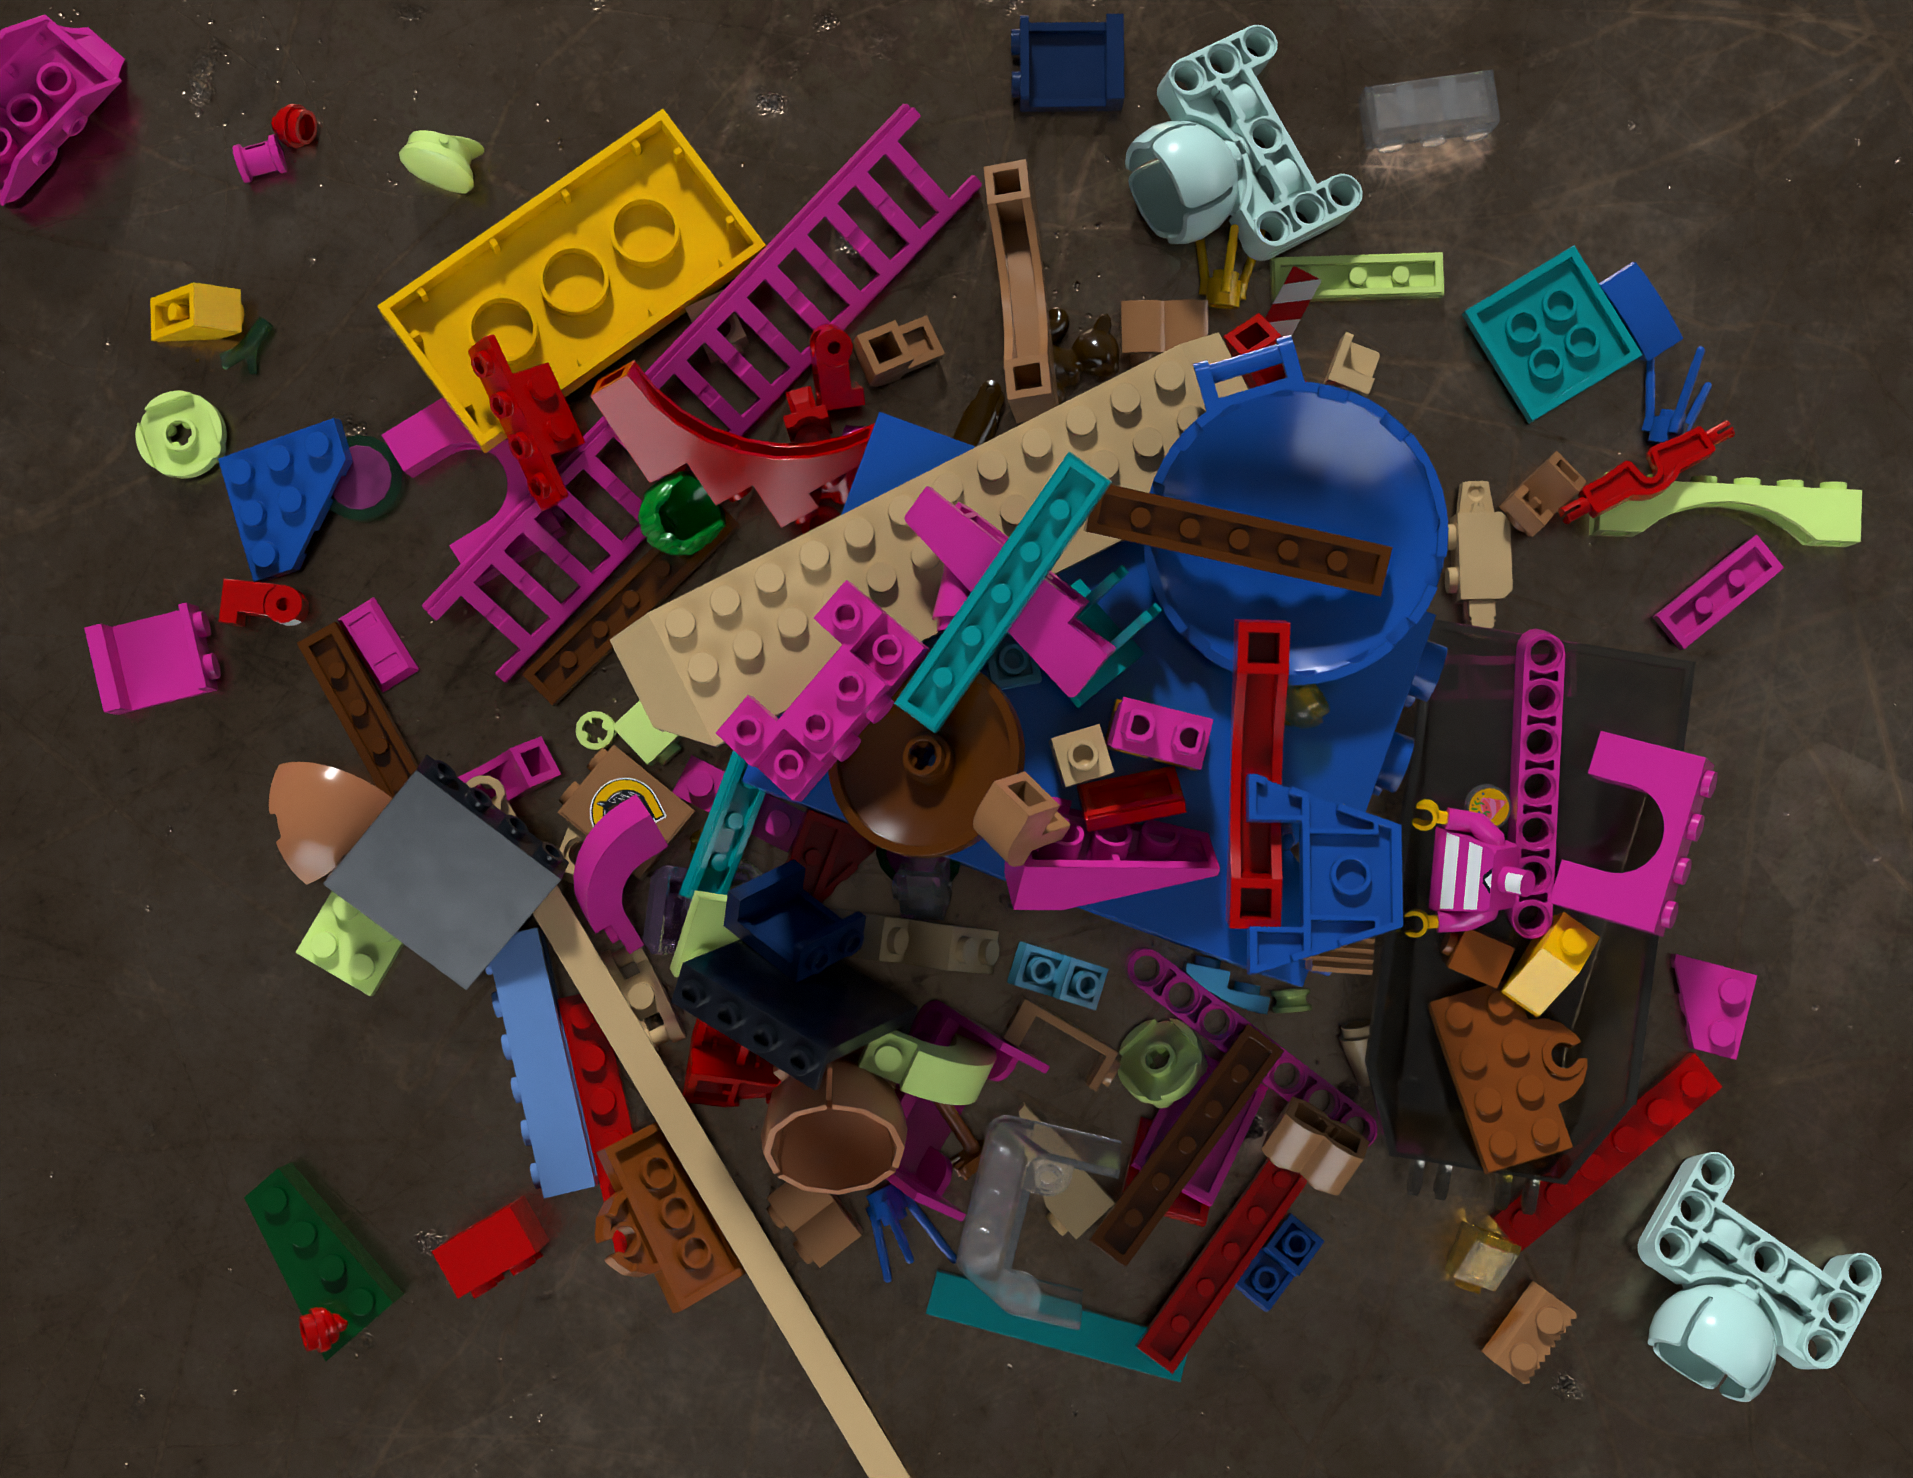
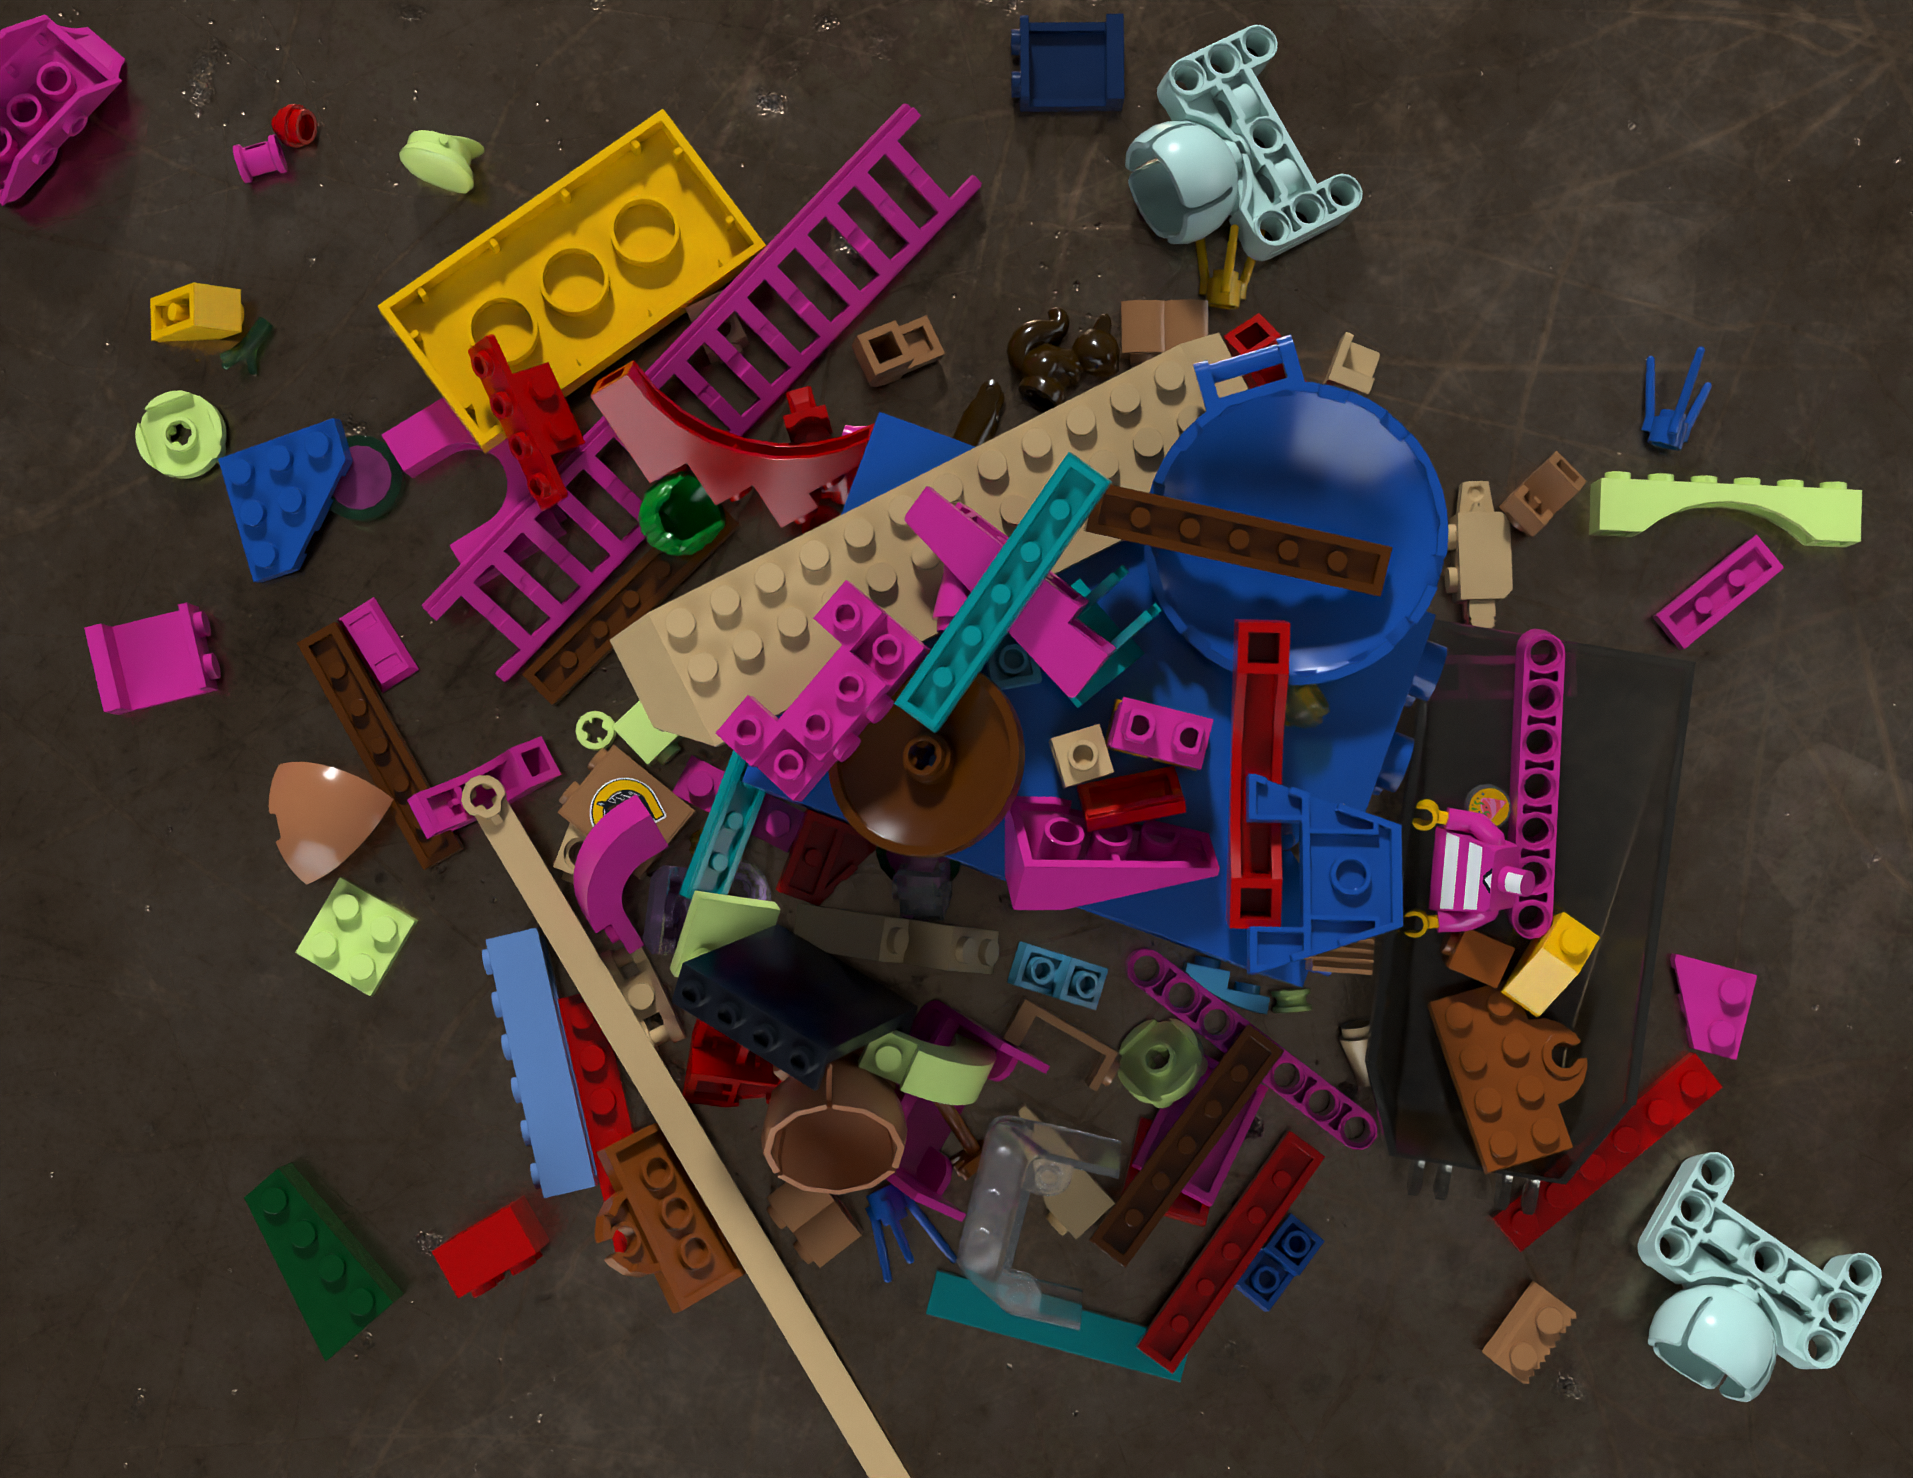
(261, 599): red leg -> none
(320, 1329): red plate -> none
(447, 872): black panel -> none
(790, 924): dark blue panel -> none
(830, 367): red leg -> none
(1018, 818): medium nougat brick -> none
(1019, 257): medium nougat arch -> none
(1292, 301): sticker -> none
(1315, 1146): medium nougat brick -> none
(1366, 276): yellowish green tile -> none
(1429, 111): clear brick -> none
(1480, 1258): clear yellow slope -> none
(1551, 334): teal plate -> none
(1628, 483): red piece -> none
(1641, 311): blue slope -> none
(1645, 895): dark pink arch -> none

